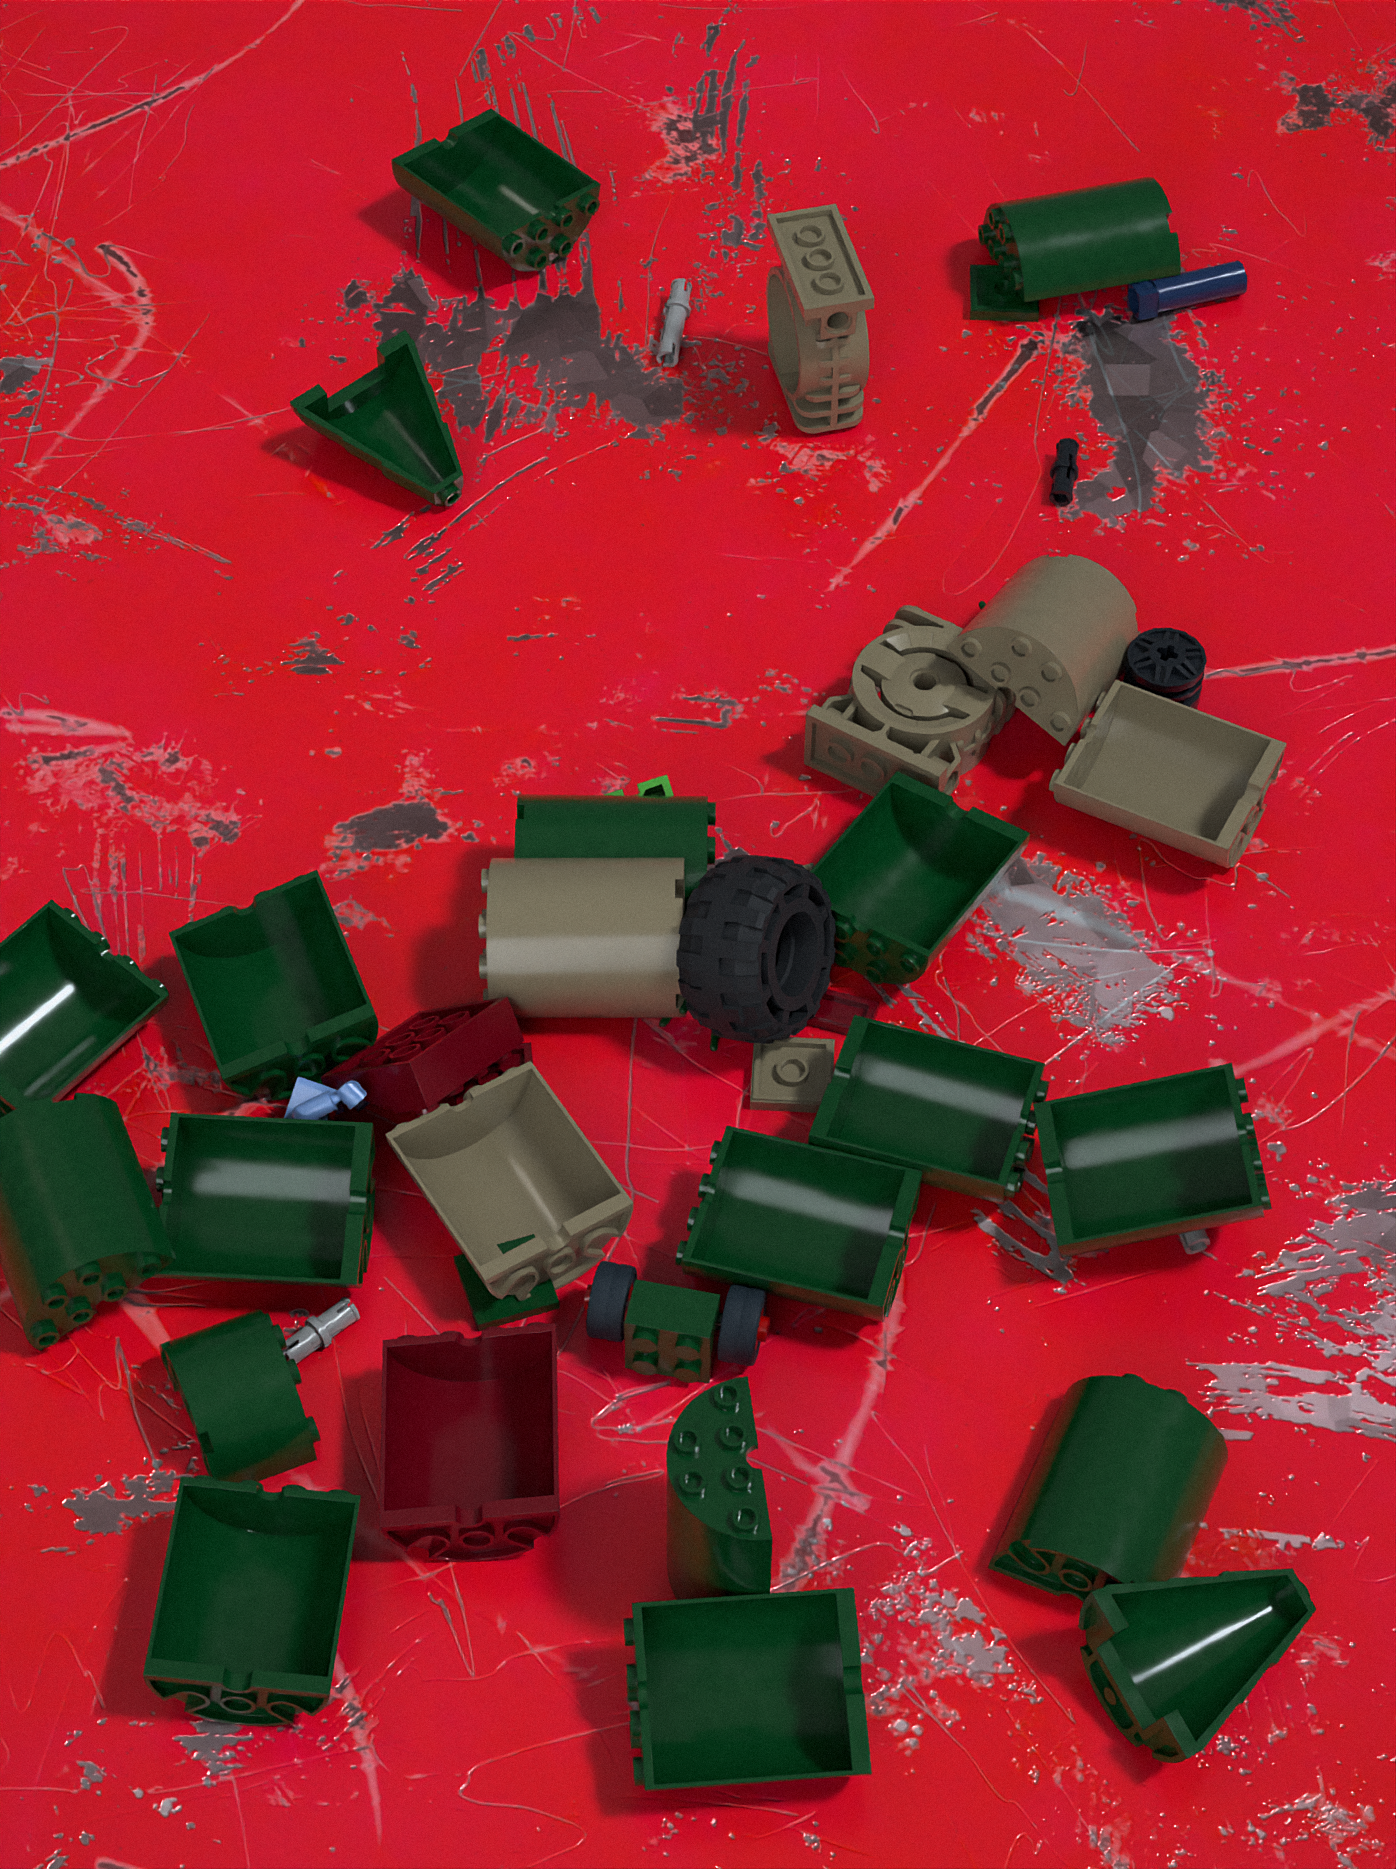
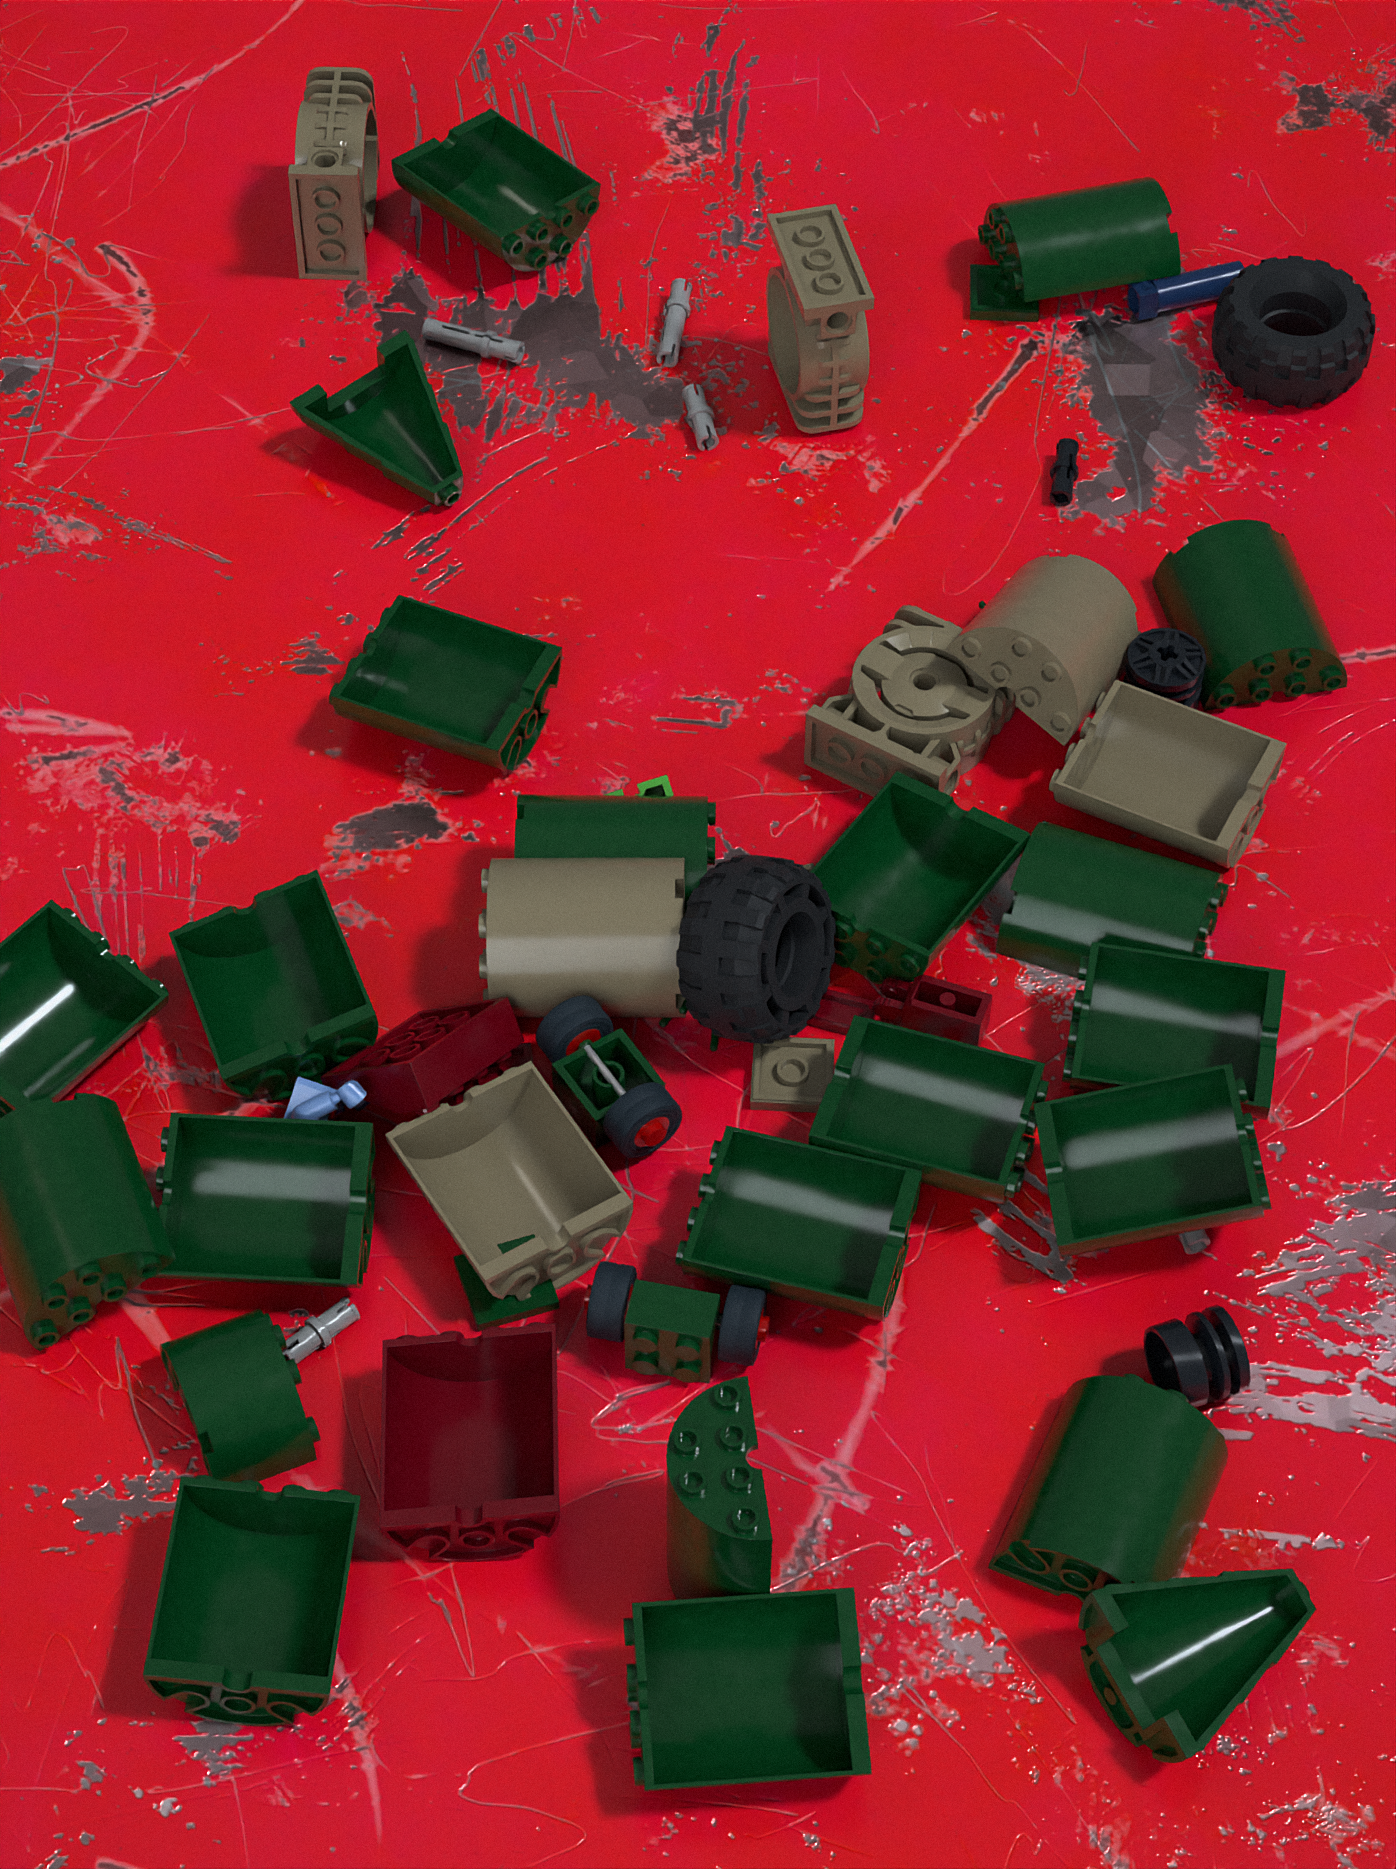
(335, 173): none -> dark tan brick
(451, 683): none -> dark green cylinder
(486, 344): none -> light grey pin
(606, 1079): none -> brick
(700, 417): none -> light grey pin
(936, 1008): none -> dark red hinge
(1101, 891): none -> dark green cylinder
(1170, 1016): none -> dark green cylinder
(1198, 1356): none -> black wheel
(1250, 612): none -> dark green cylinder
(1293, 331): none -> black tyre

